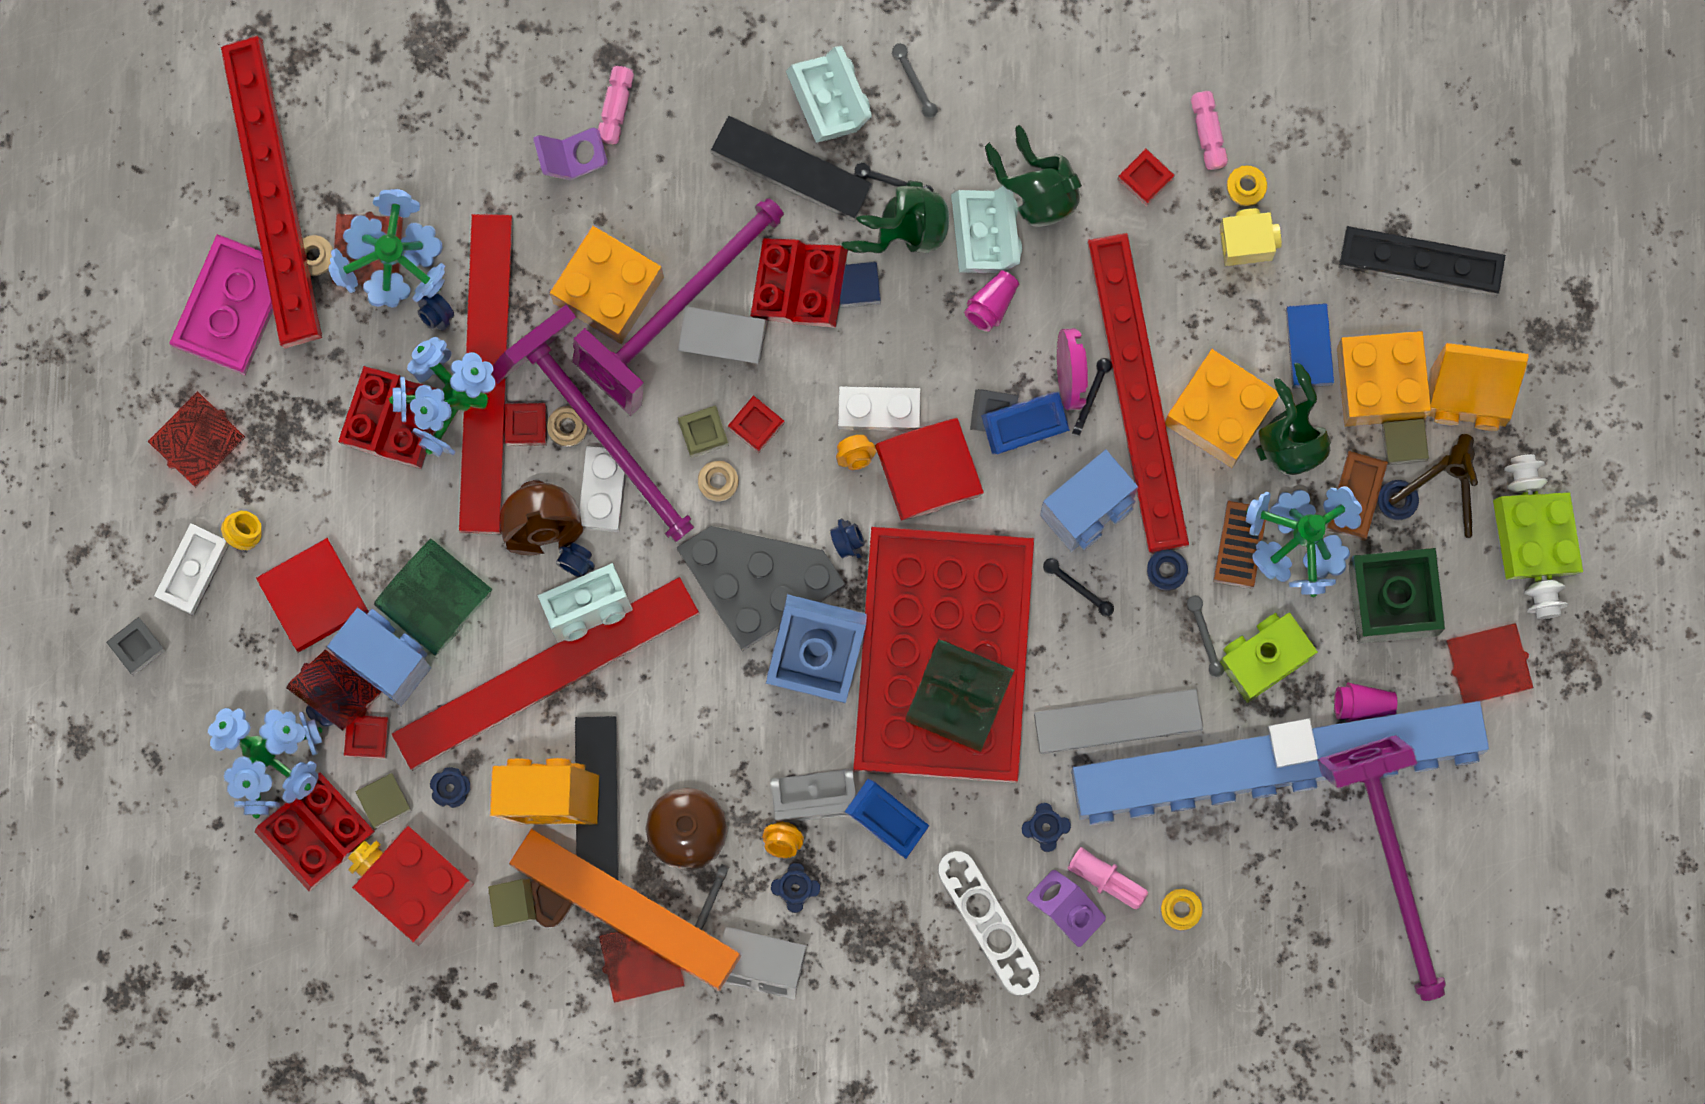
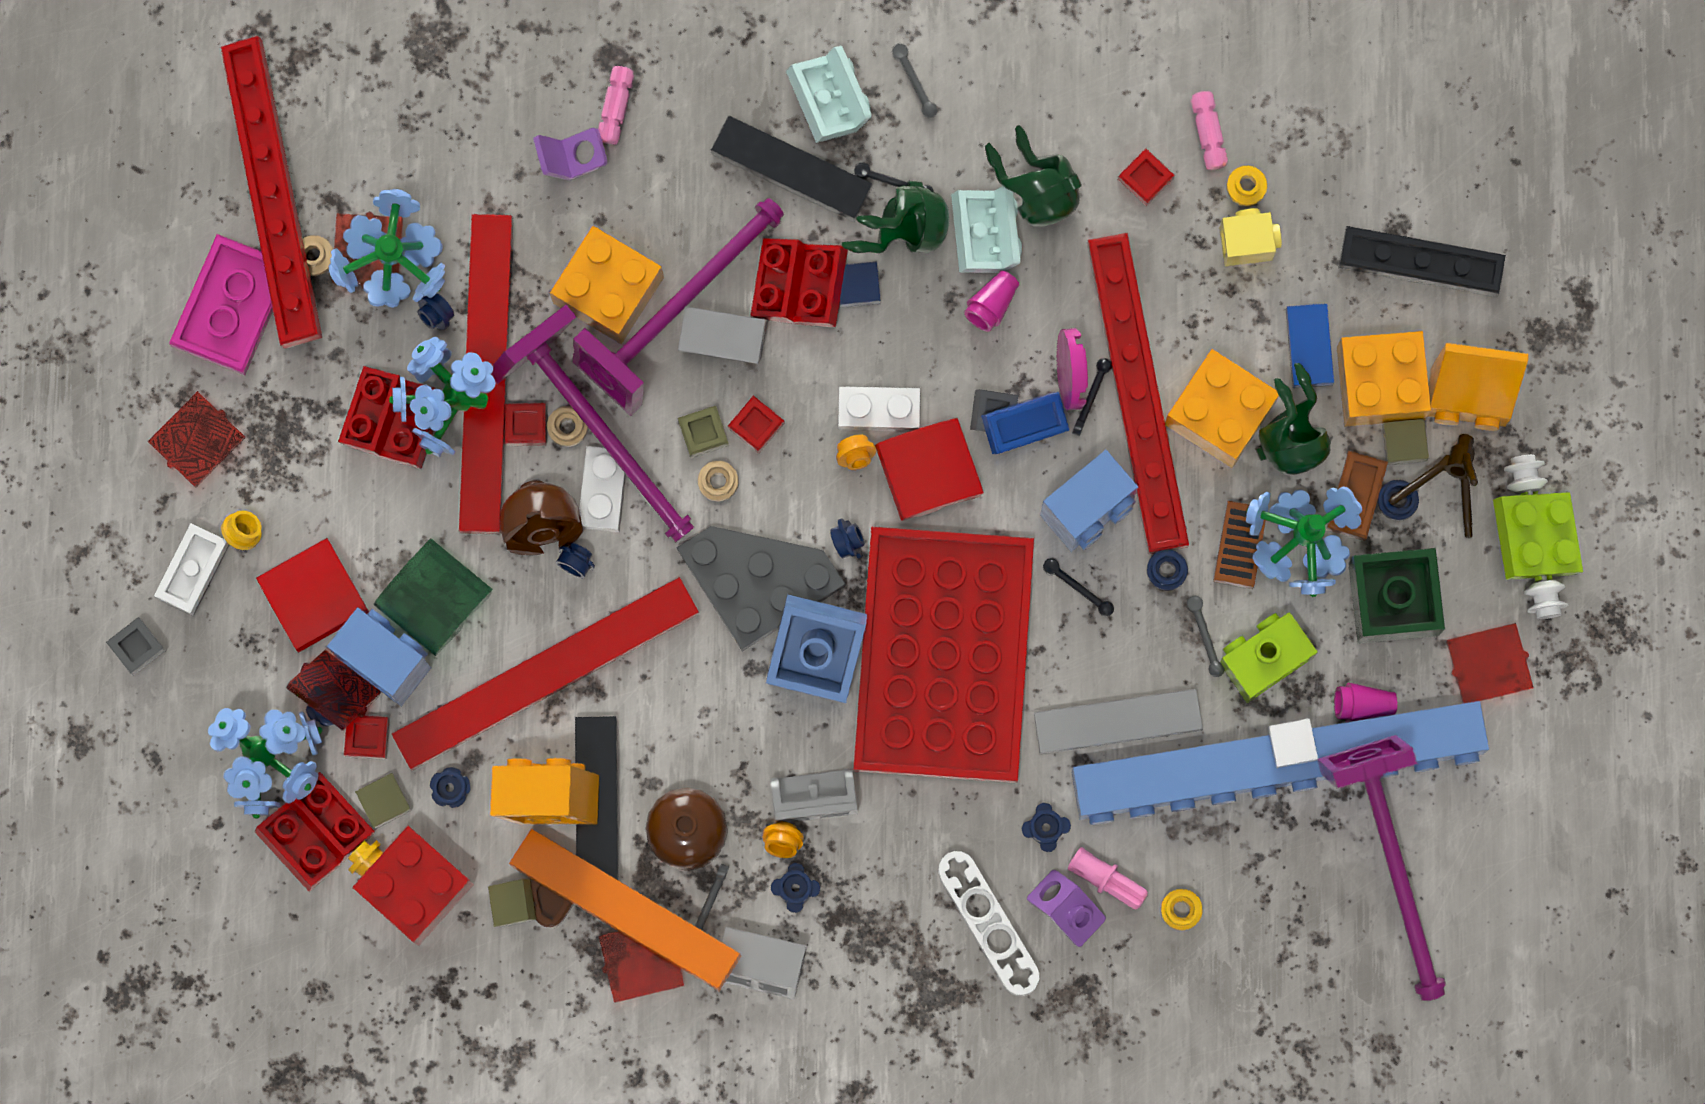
(585, 603): light aqua bracket -> none
(887, 818): blue tile -> none
(959, 695): clear green slope -> none

